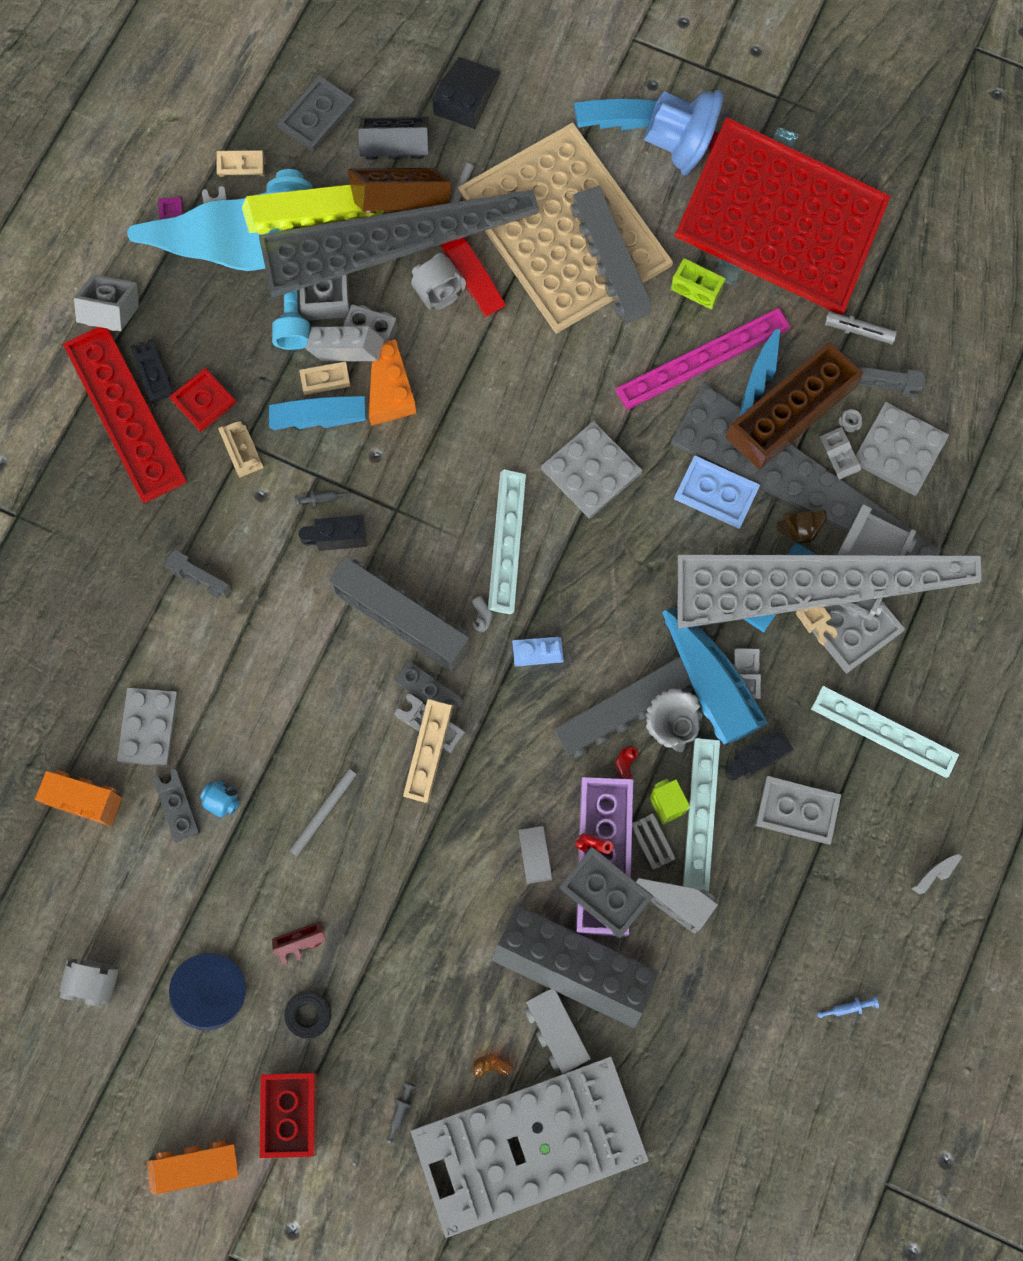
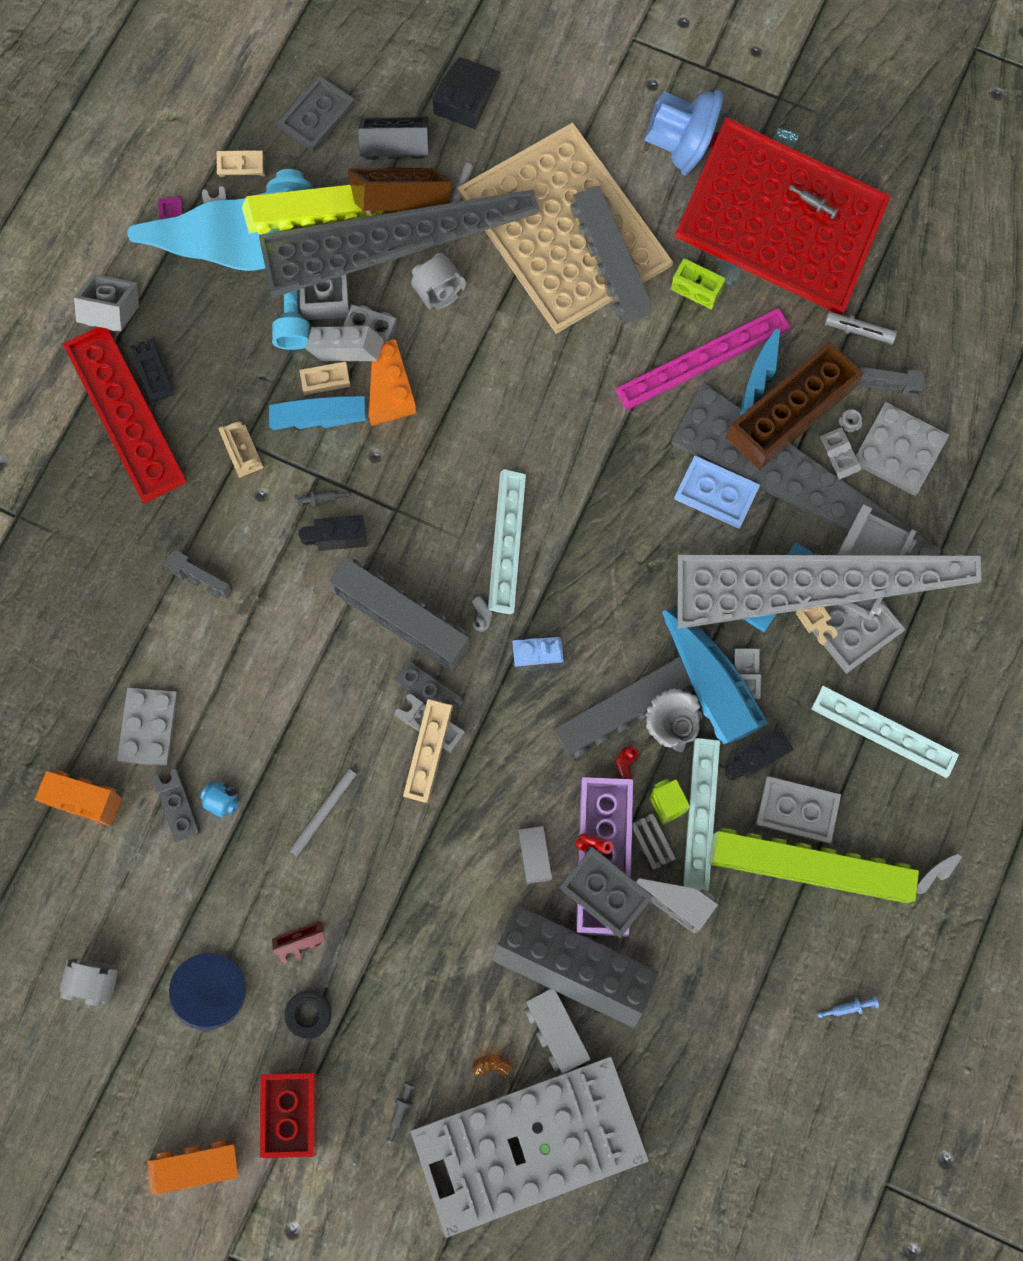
(203, 400): red plate -> none
(477, 280): red slope -> none
(591, 469): light grey plate -> none
(614, 113): dark azure slope -> none
(802, 526): dark brown piece -> none
(814, 867): none -> lime brick
(815, 201): none -> dark grey piece

